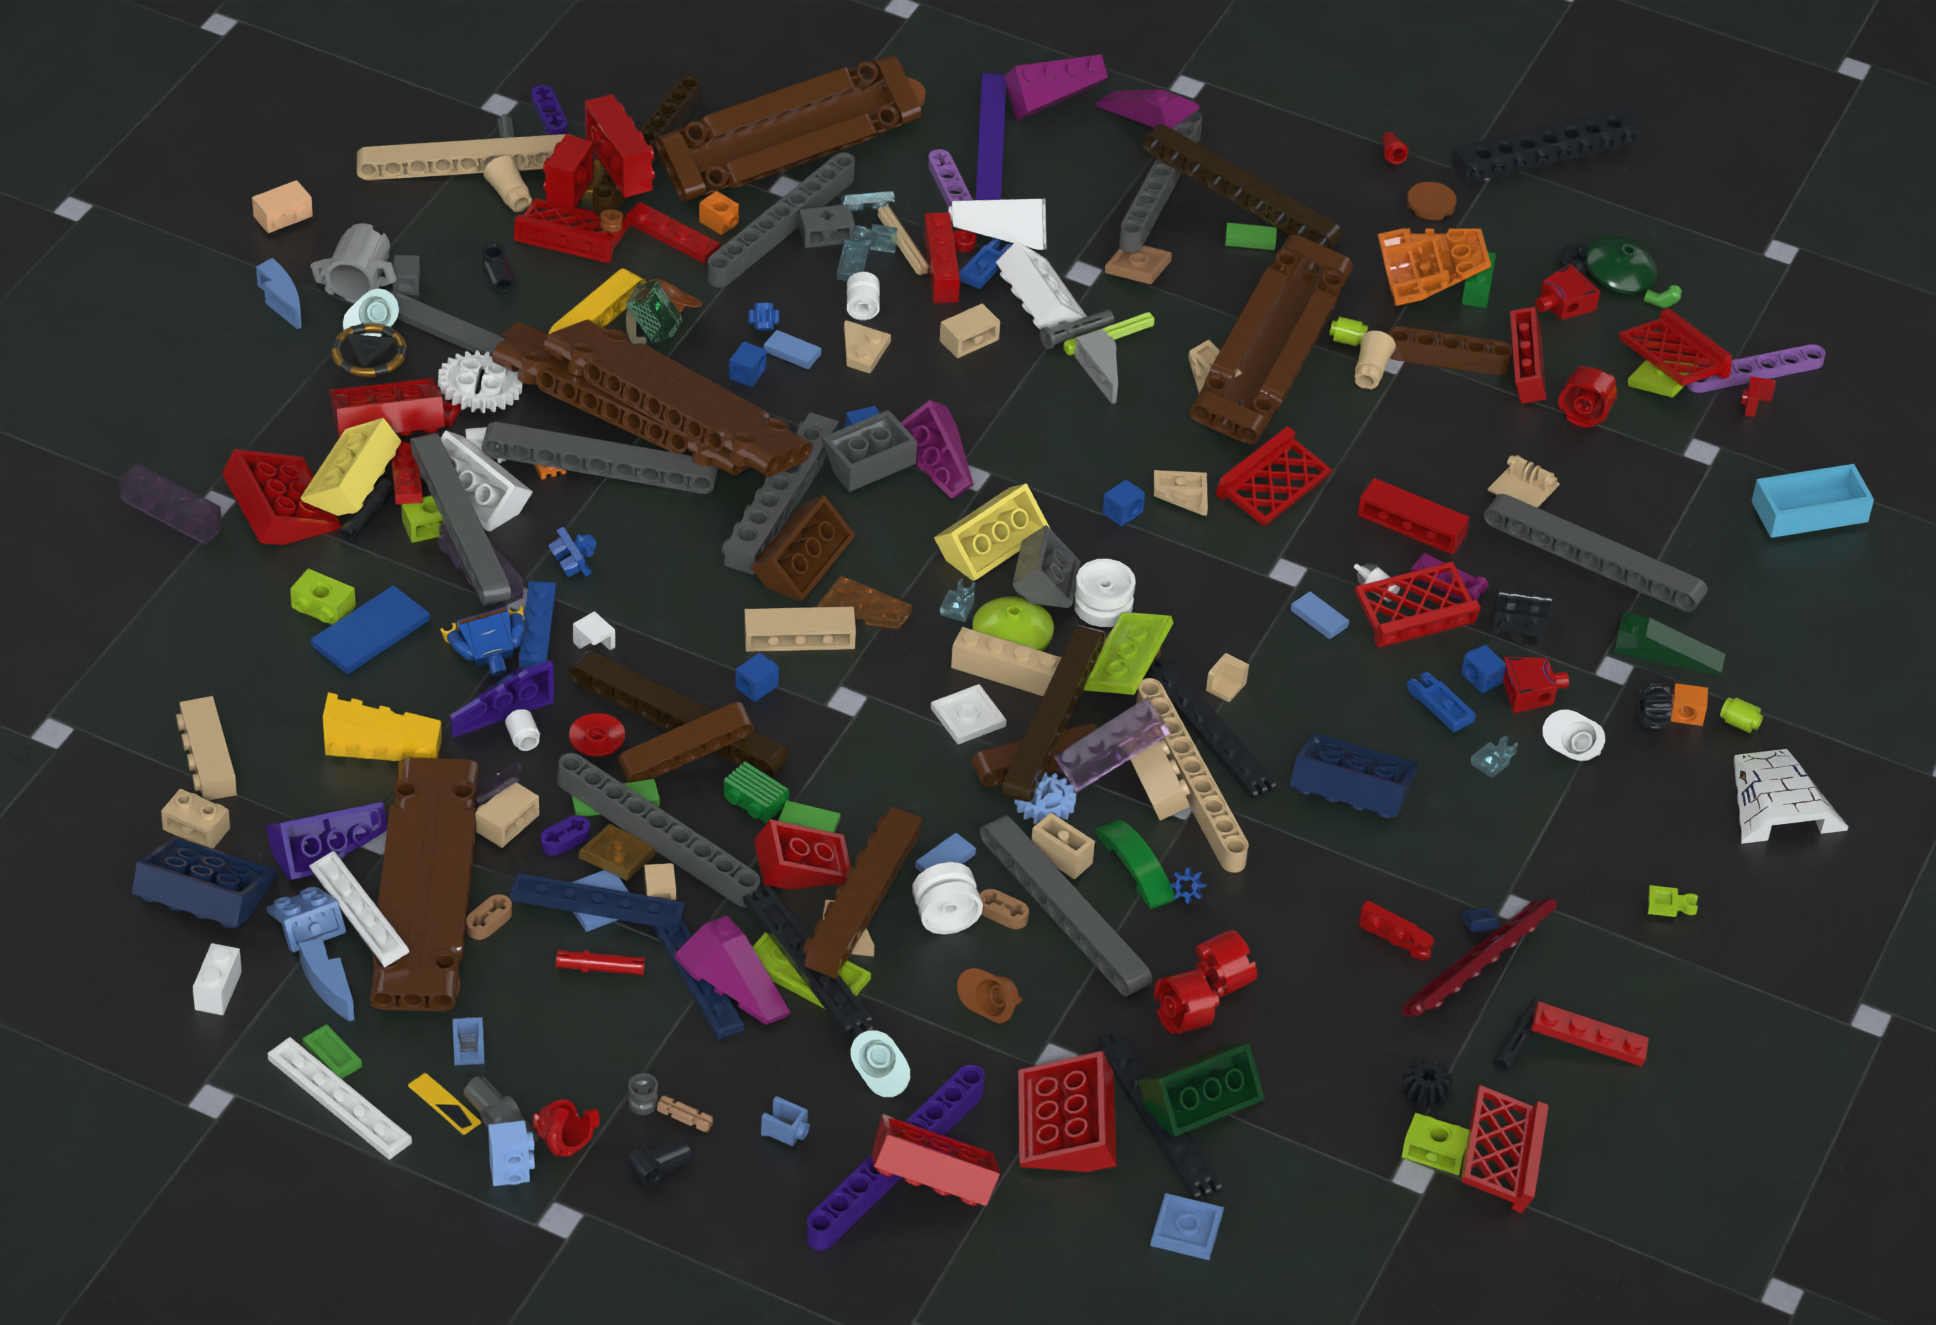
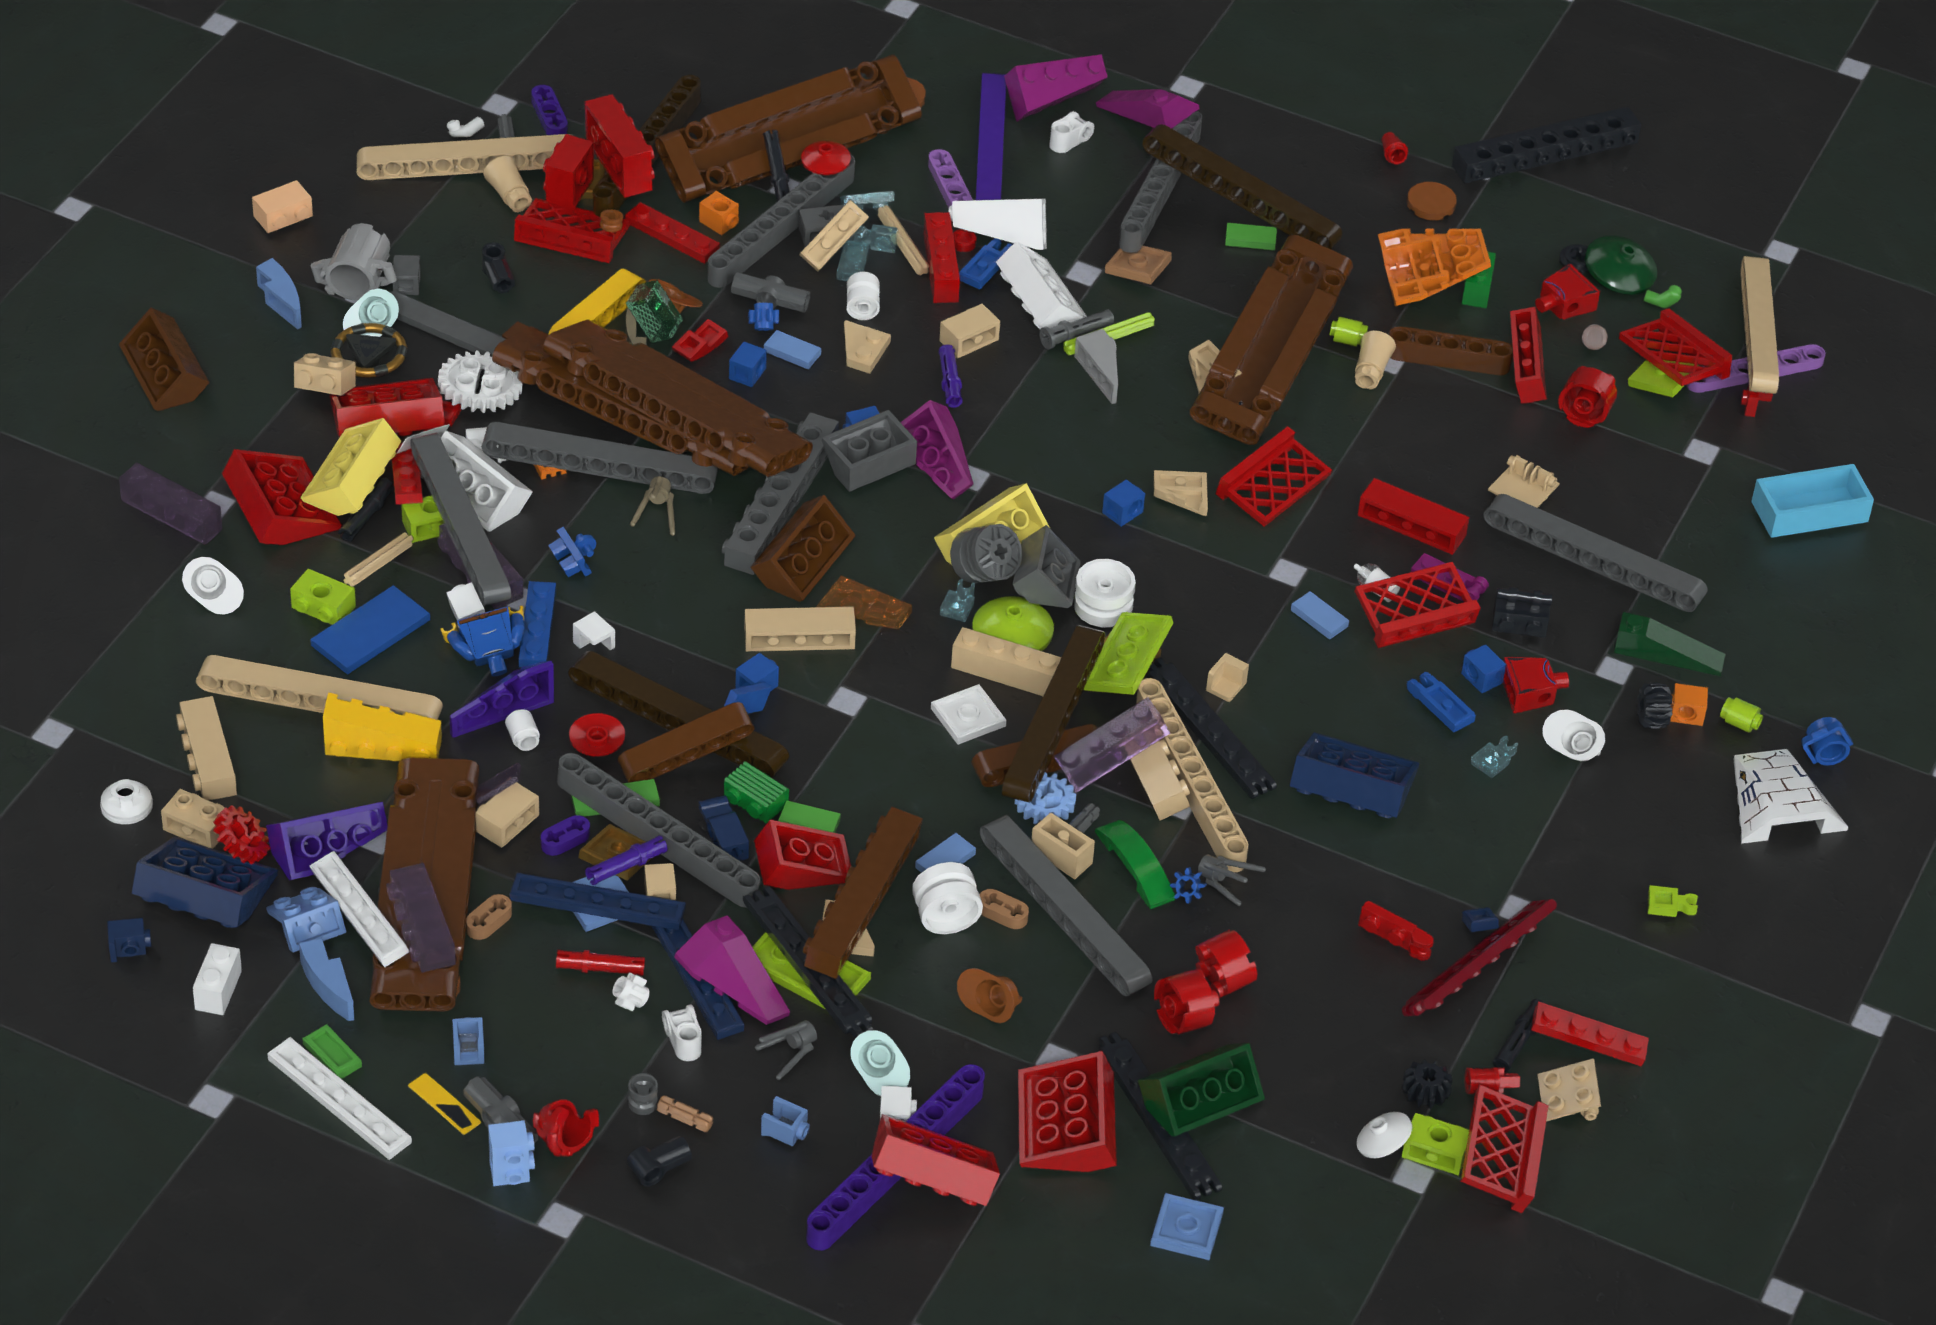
(126, 808): none -> white piece
(127, 938): none -> dark blue brick
(163, 361): none -> reddish brown slope
(213, 585): none -> white piece
(241, 834): none -> red gear
(305, 689): none -> tan beam
(324, 374): none -> tan brick
(378, 559): none -> tan axle
(407, 445): none -> white sticker
(421, 918): none -> clear purple brick
(465, 130): none -> white arm
(465, 601): none -> white brick
(630, 991): none -> white gear
(636, 855): none -> dark purple pin
(658, 493): none -> dark tan plant
(683, 1032): none -> white piece
(701, 342): none -> red slope
(725, 827): none -> dark blue piece
(751, 696): none -> blue tile
(770, 291): none -> dark grey piece
(776, 163): none -> black pin
(797, 1036): none -> dark grey plant
(825, 157): none -> red dish
(834, 235): none -> tan tile
(897, 1102): none -> white brick
(951, 382): none -> dark purple pin
(986, 553): none -> dark grey wheel
(1069, 132): none -> white piece
(1085, 817): none -> dark grey axle
(1216, 870): none -> dark grey plant
(1384, 1135): none -> white dish
(1490, 1078): none -> red hinge
(1571, 1090): none -> tan hinge
(1594, 337): none -> tile
(1759, 325): none -> tan beam
(1828, 741): none -> blue piece

